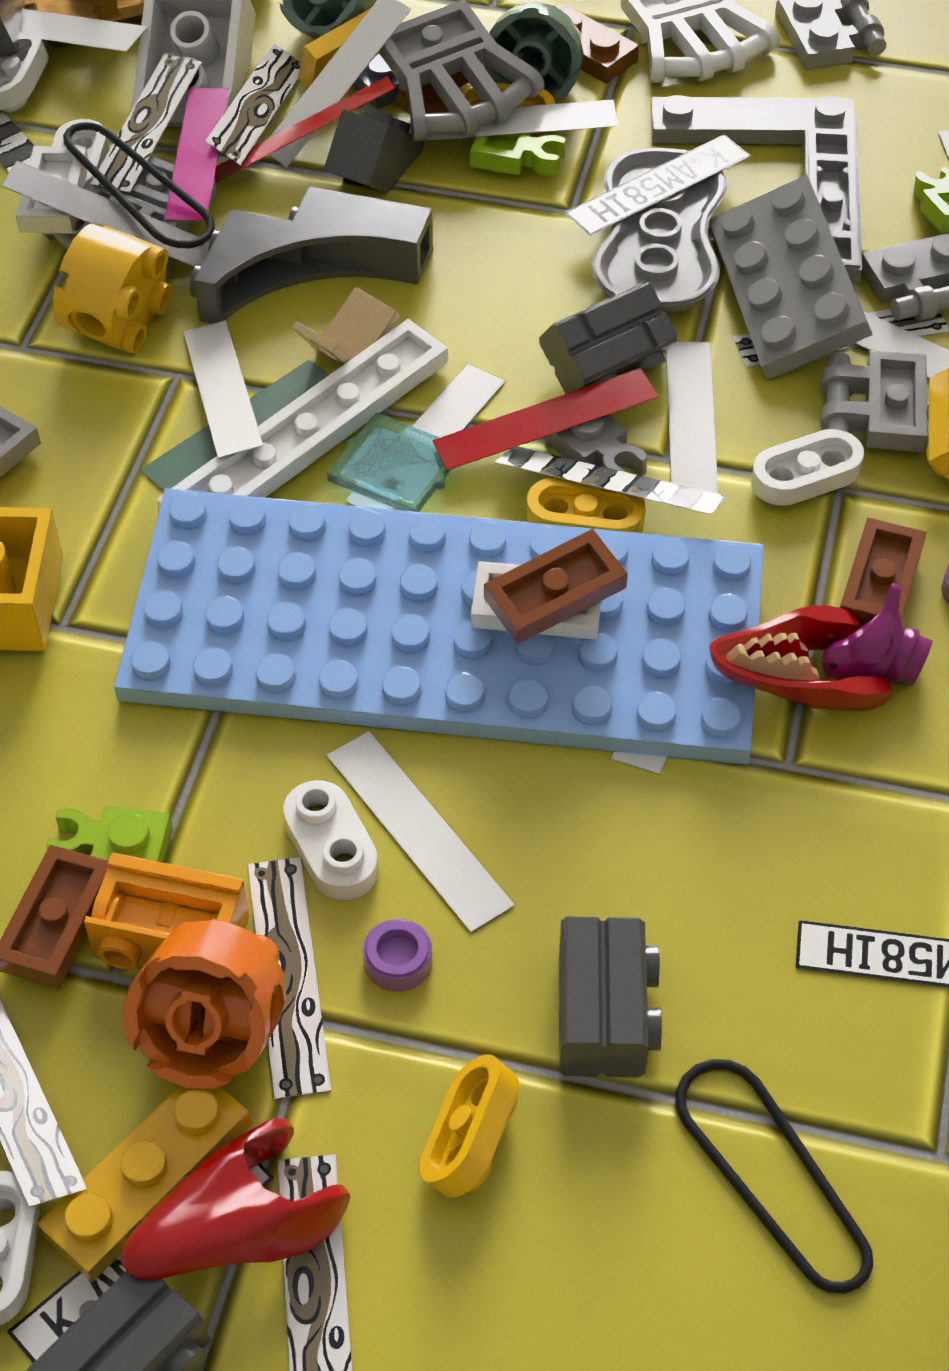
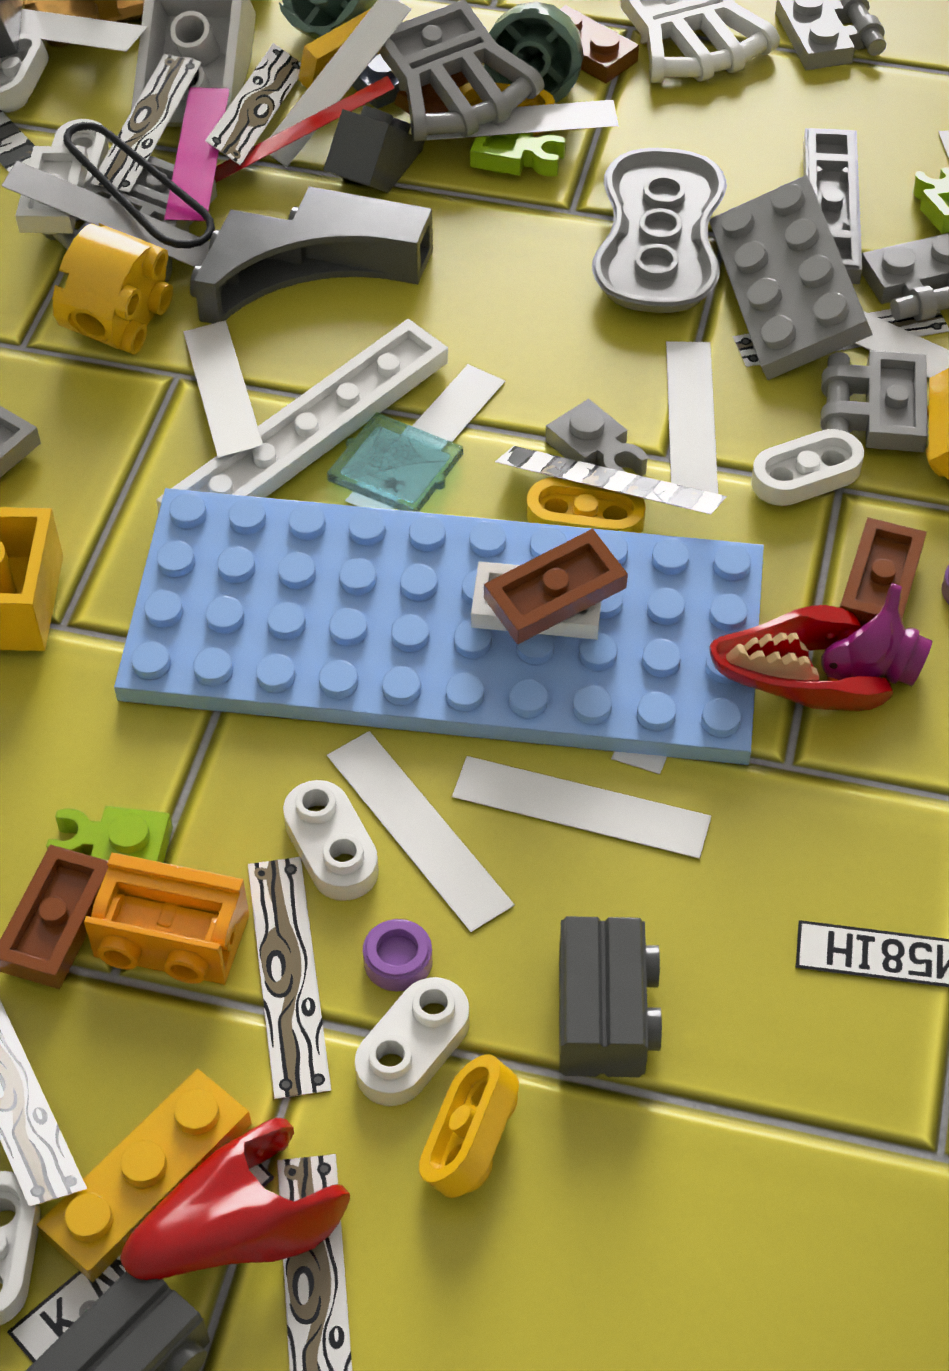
(199, 448): sand green sticker -> none
(205, 1003): orange brick -> none
(353, 329): tan bracket -> none
(415, 1036): none -> white plate
(544, 419): red sticker -> none
(582, 807): none -> white sticker
(609, 339): dark grey brick -> none
(656, 184): sticker -> none
(746, 120): plate -> none
(848, 1221): black piece -> none

